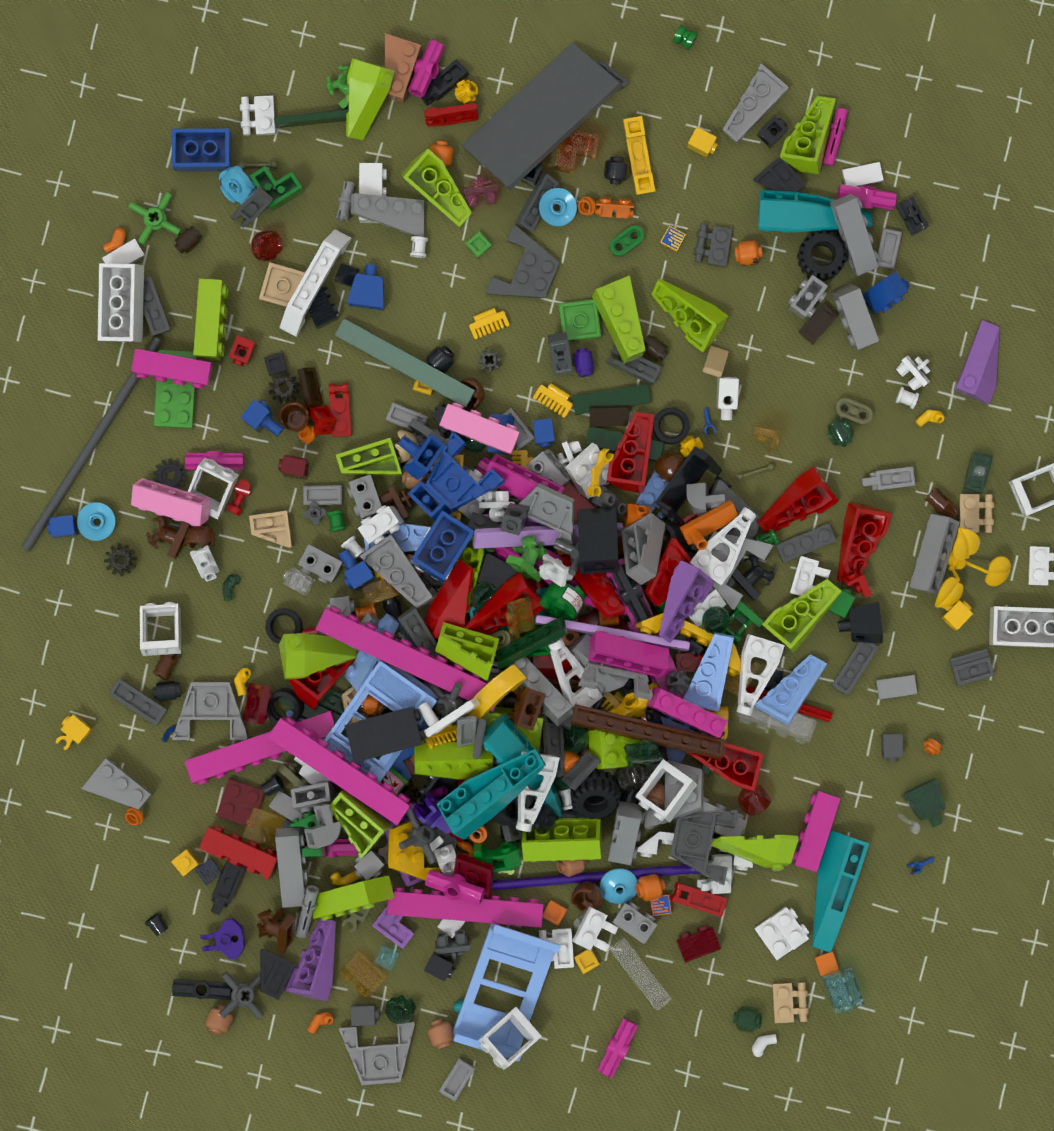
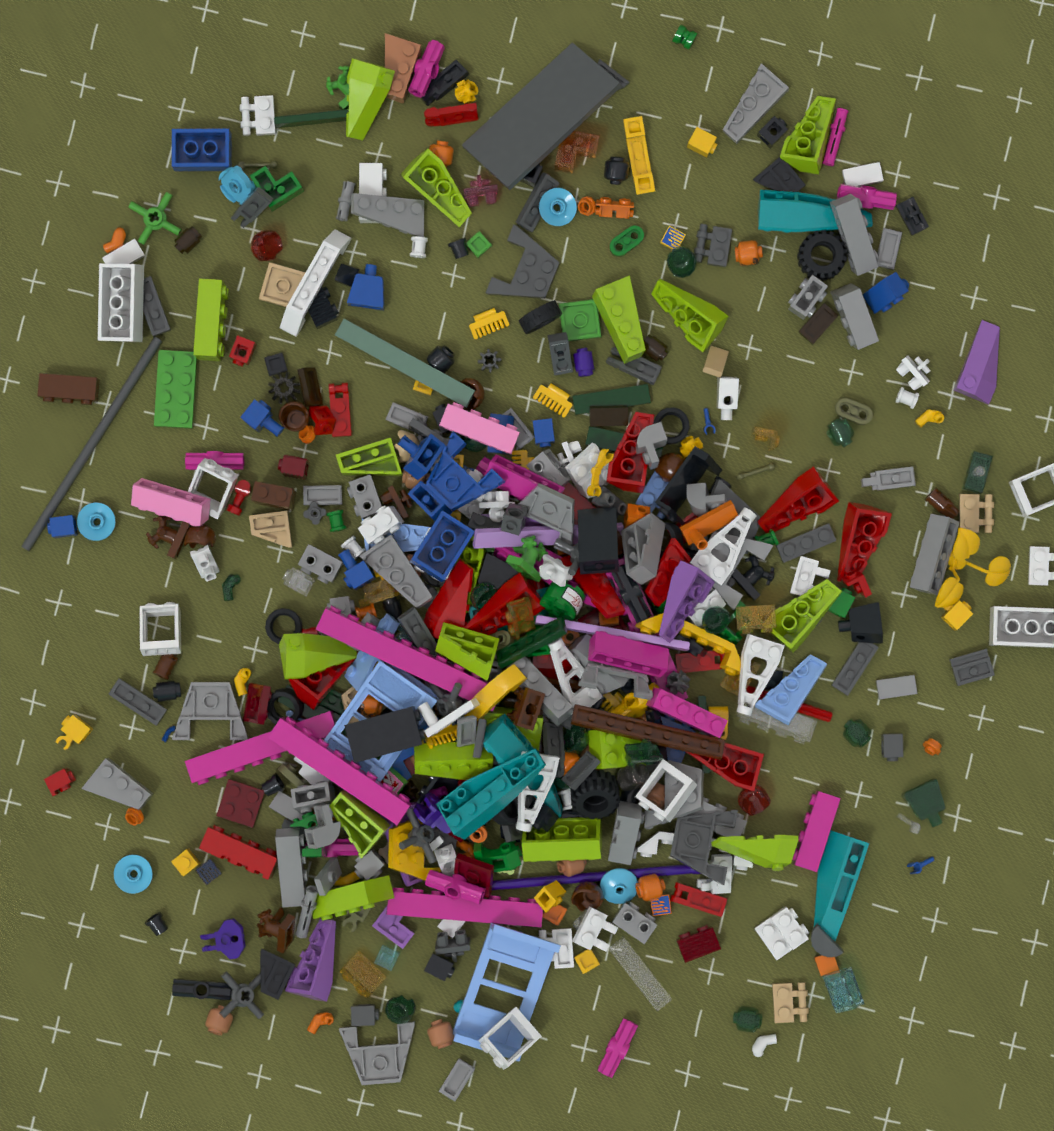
(60, 781): none -> red brick
(68, 388): none -> reddish brown brick
(123, 552): clear smoke gear -> none
(123, 876): none -> medium azure dish
(170, 467): black gear -> none
(172, 367): dark pink brick -> none
(226, 886): black hinge -> none
(262, 827): clear yellow piece -> none
(273, 496): none -> reddish brown brick
(328, 876): none -> light grey plate
(459, 248): none -> black piece
(540, 317): none -> black tyre
(550, 896): none -> yellow brick
(649, 440): none -> light grey brick
(681, 262): none -> clear green hair
(710, 676): light blue wing -> none
(756, 617): none -> clear yellow brick
(824, 943): none -> dark grey tile
(857, 733): none -> clear green head

